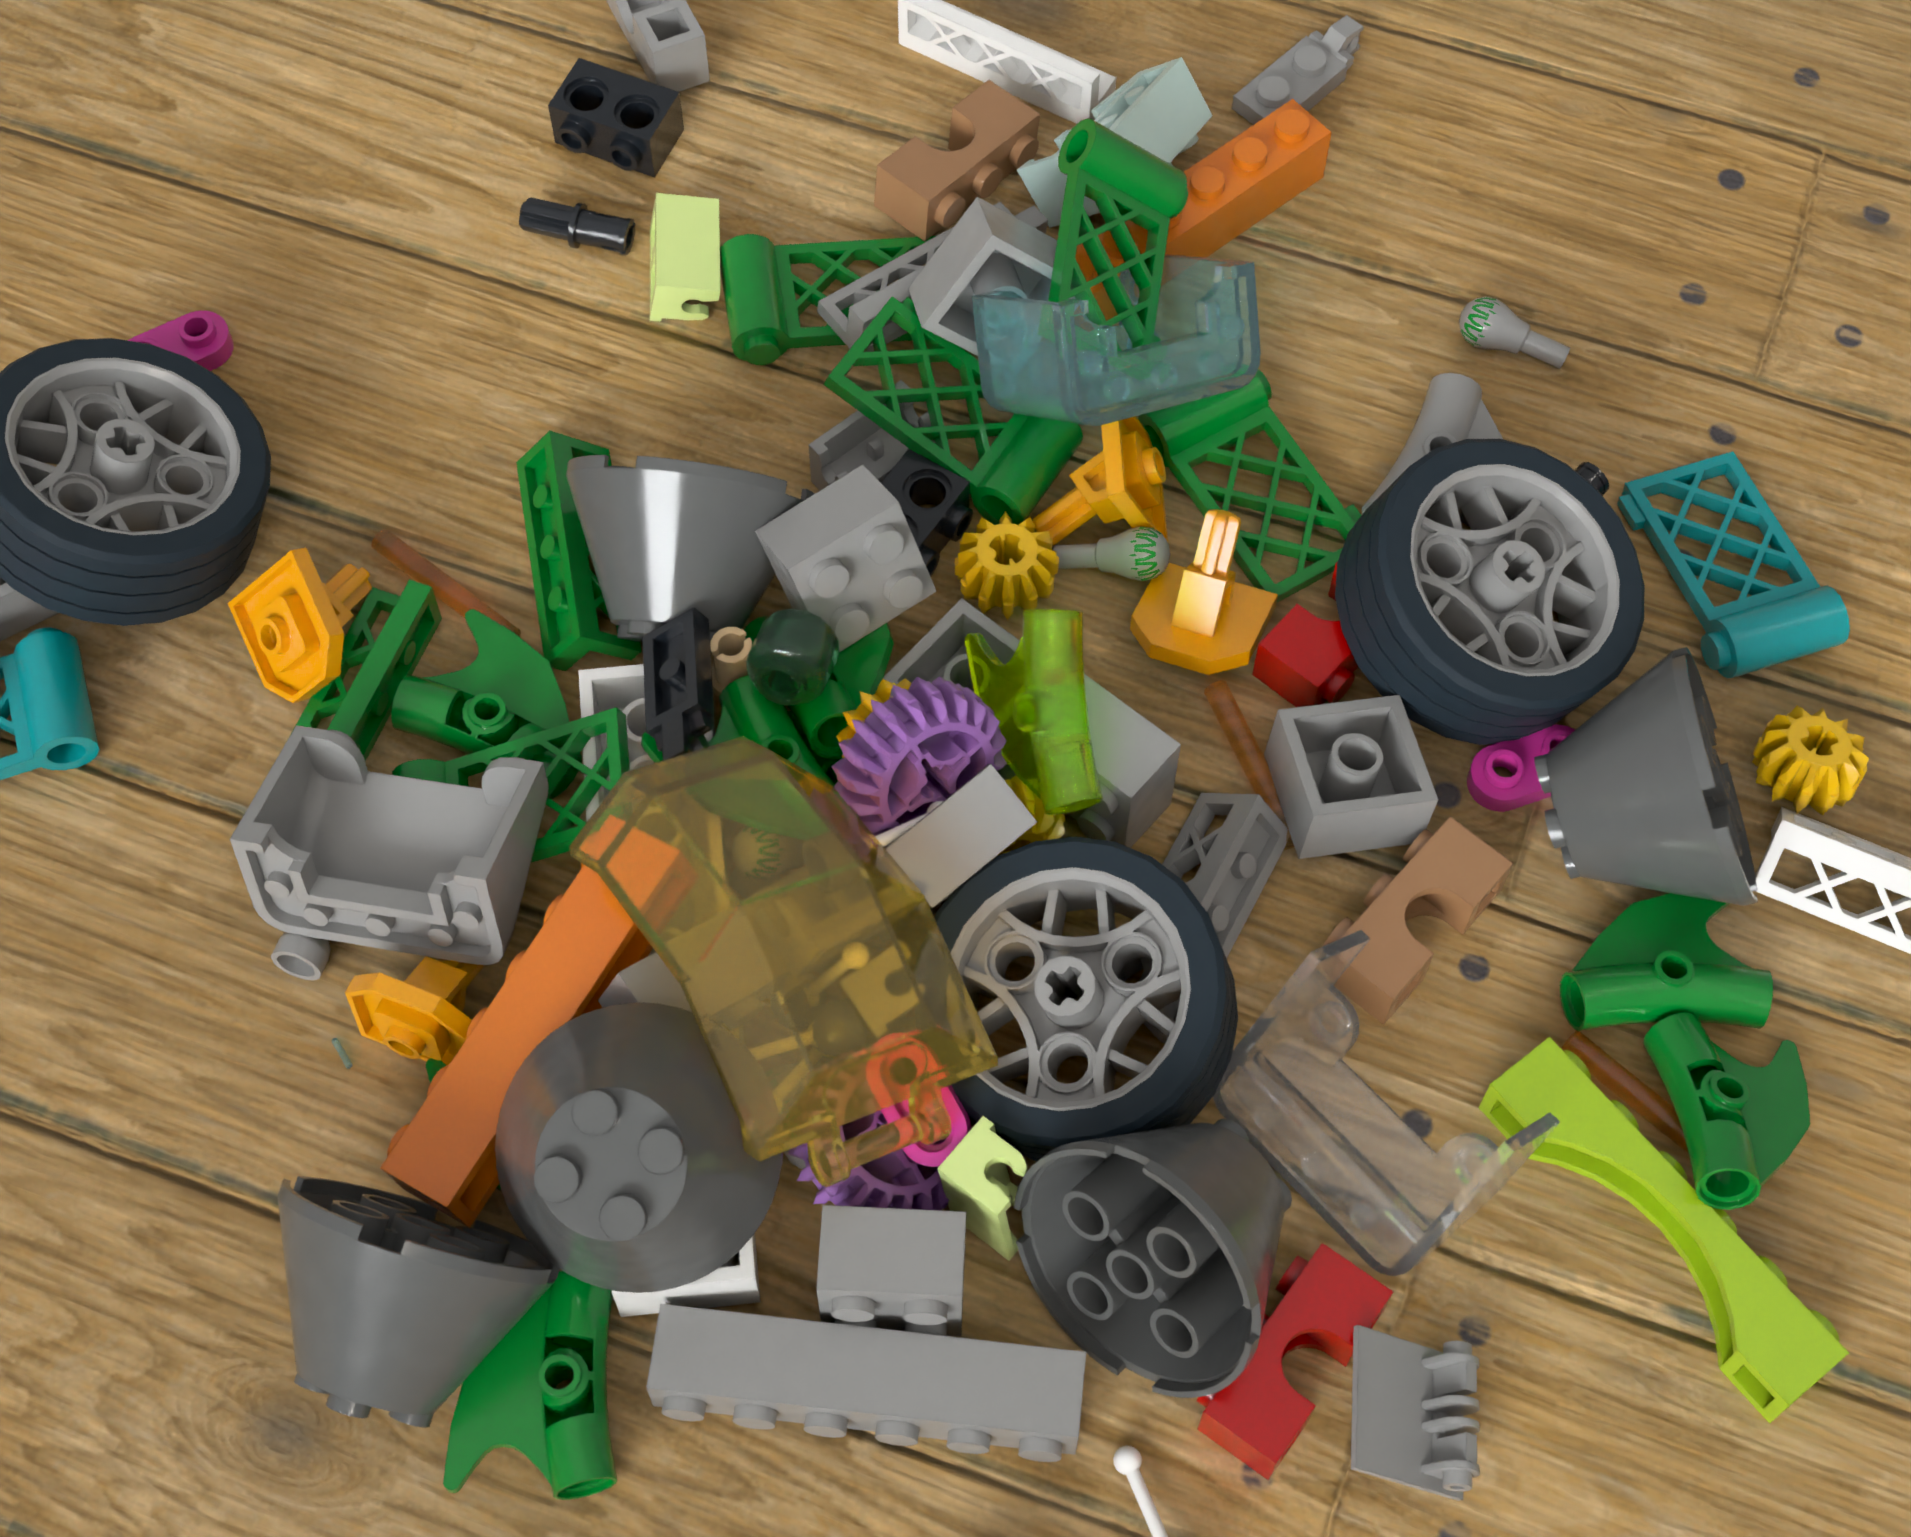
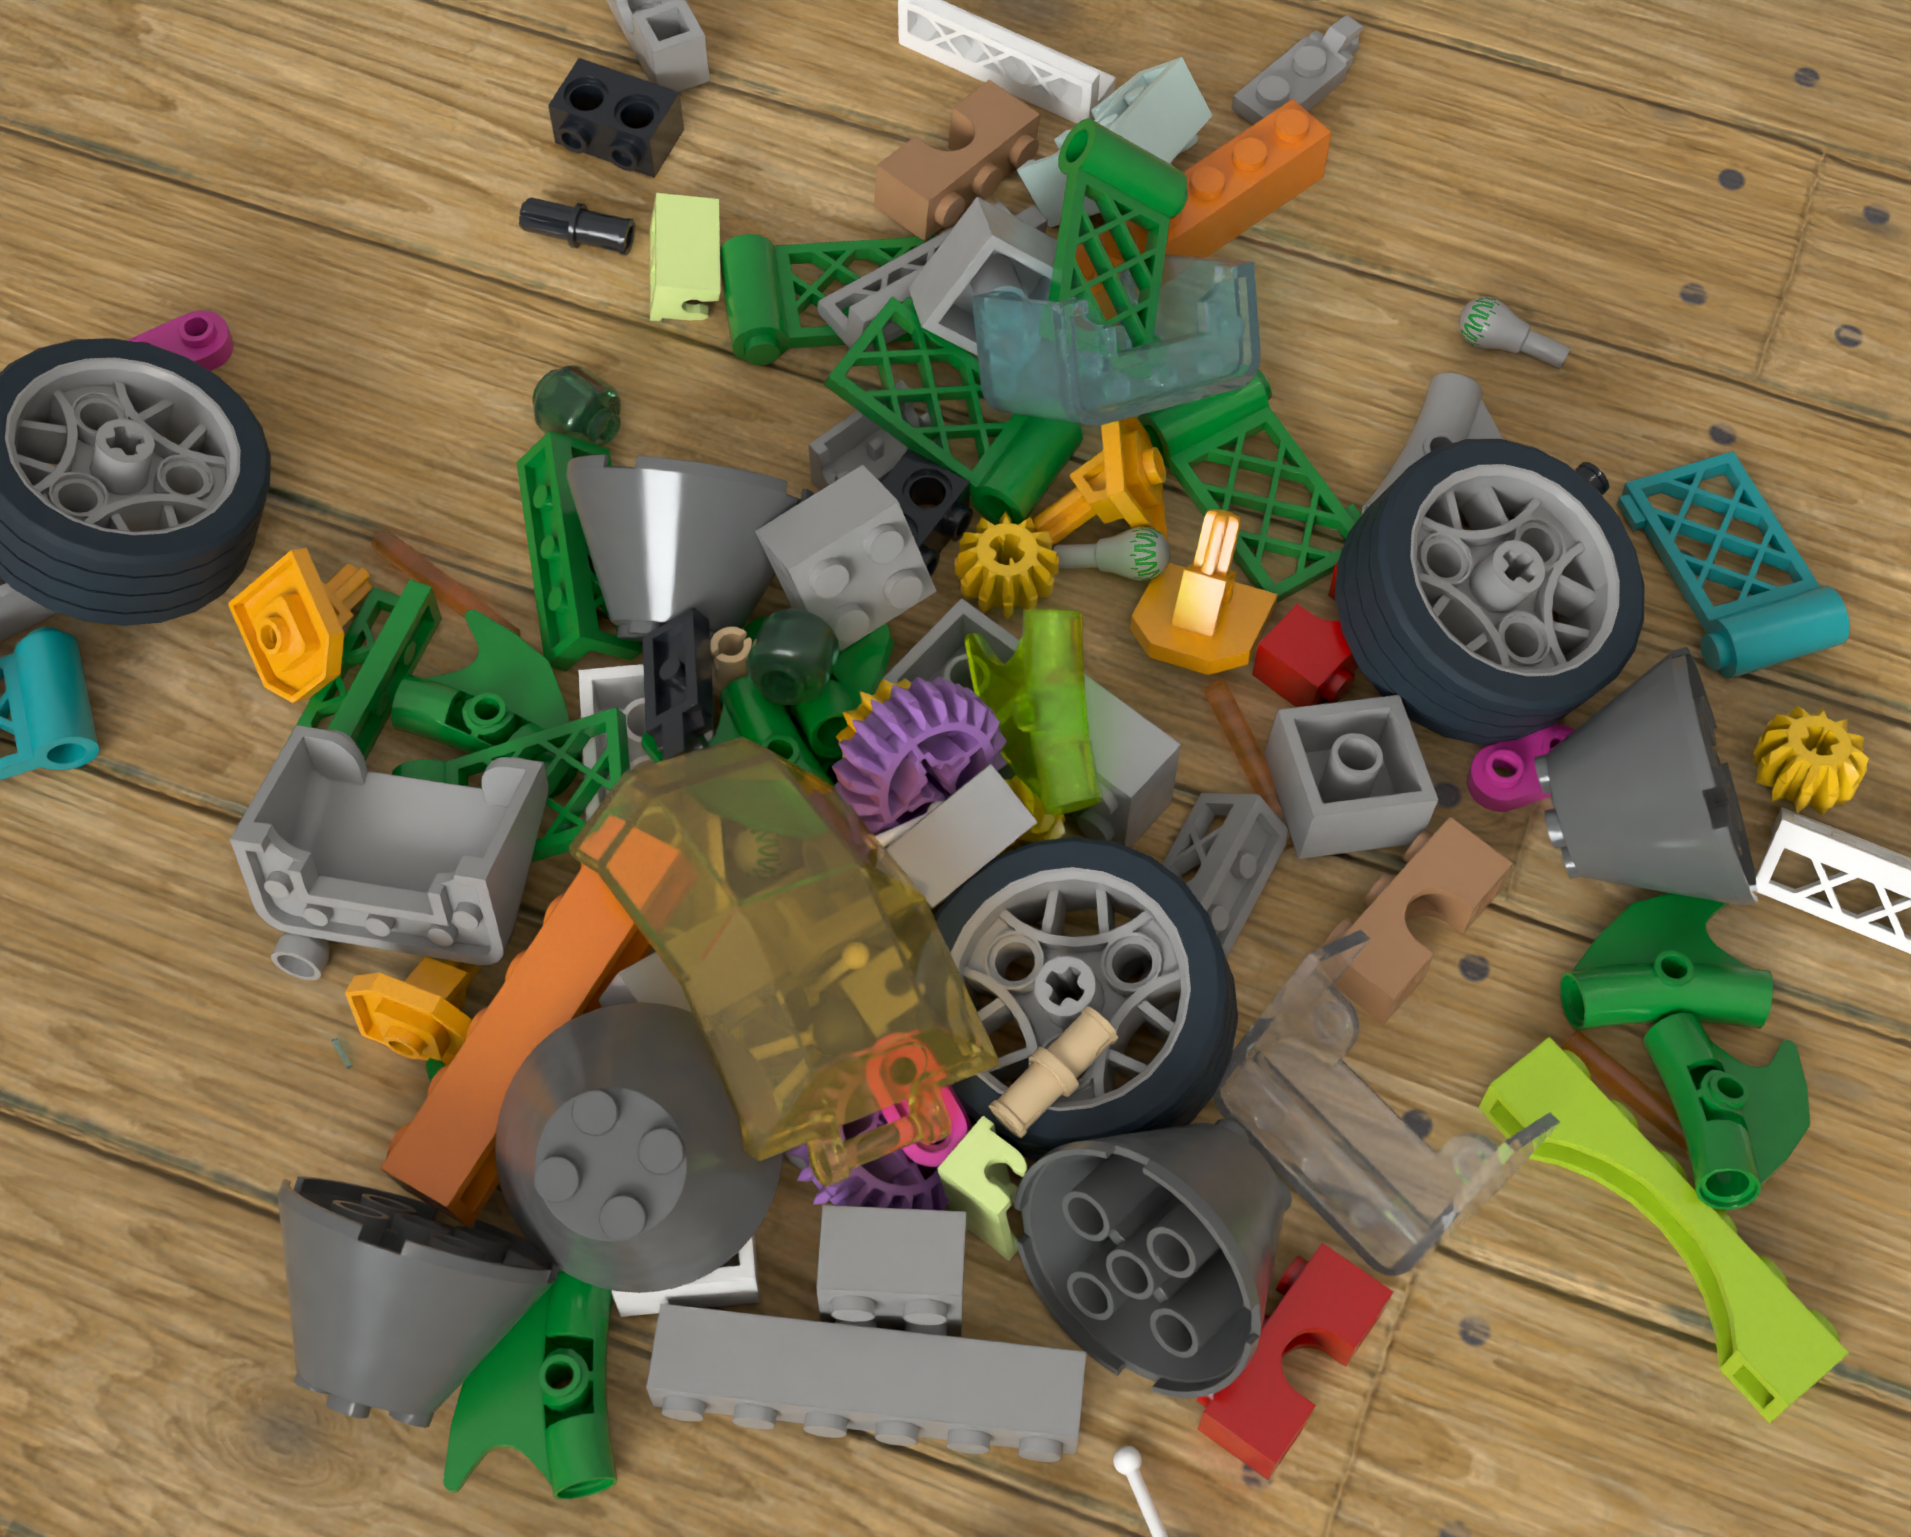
(577, 405): none -> clear green head
(1053, 1071): none -> tan pin
(1412, 1413): light grey hinge -> none

